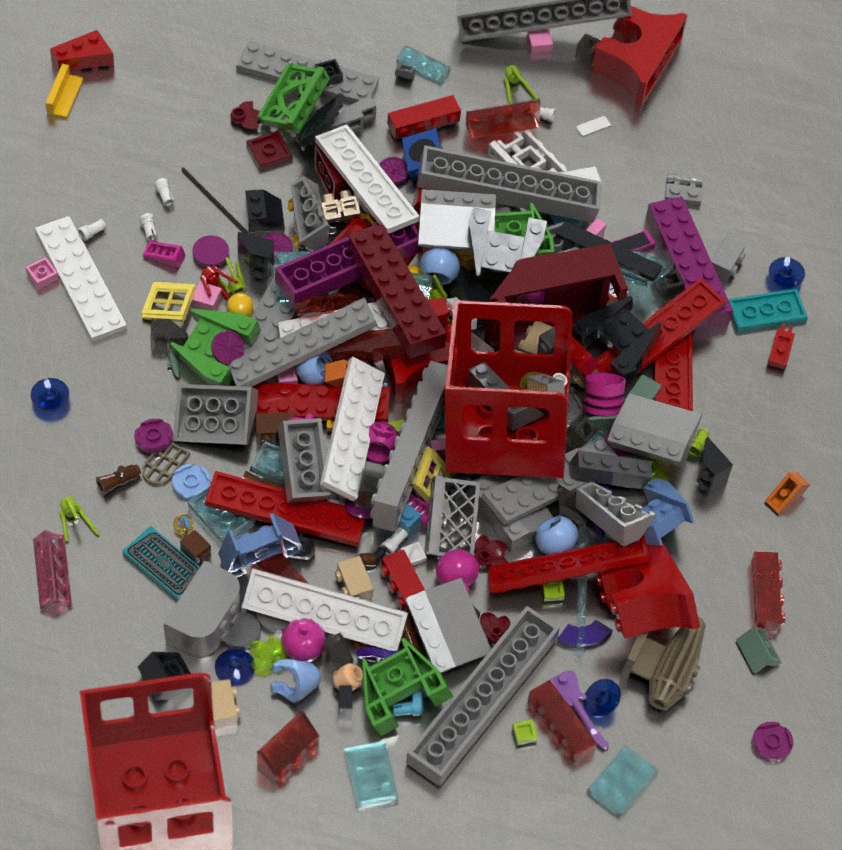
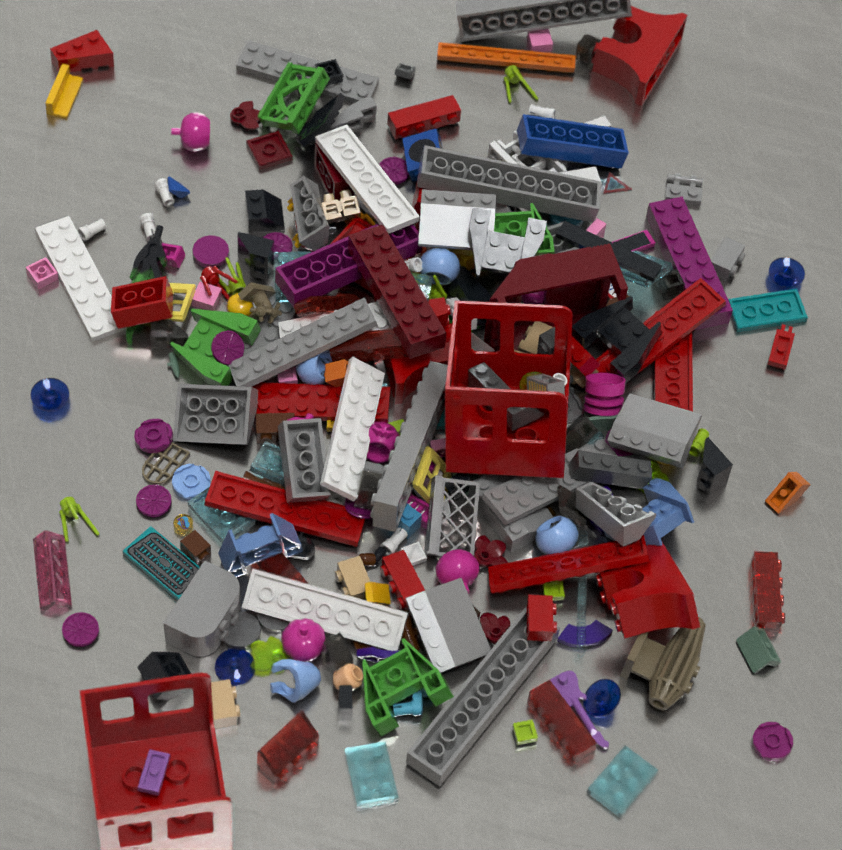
(80, 629): none -> magenta wheel
(120, 477): reddish brown piece -> none
(142, 302): none -> red brick
(149, 259): none -> black piece
(153, 500): none -> magenta wheel
(154, 772): none -> medium lavender plate
(177, 188): none -> blue slope
(194, 132): none -> dark pink piece
(214, 200): dark brown axle -> none
(260, 296): none -> dark tan piece
(377, 593): none -> yellow tile
(414, 264): none -> white pin
(423, 63): clear light blue plate -> none
(503, 118): clear red slope -> none
(506, 57): none -> orange plate
(540, 618): none -> red brick
(572, 141): none -> blue brick
(613, 184): none -> clear light blue piece
(645, 388): sand green panel -> none

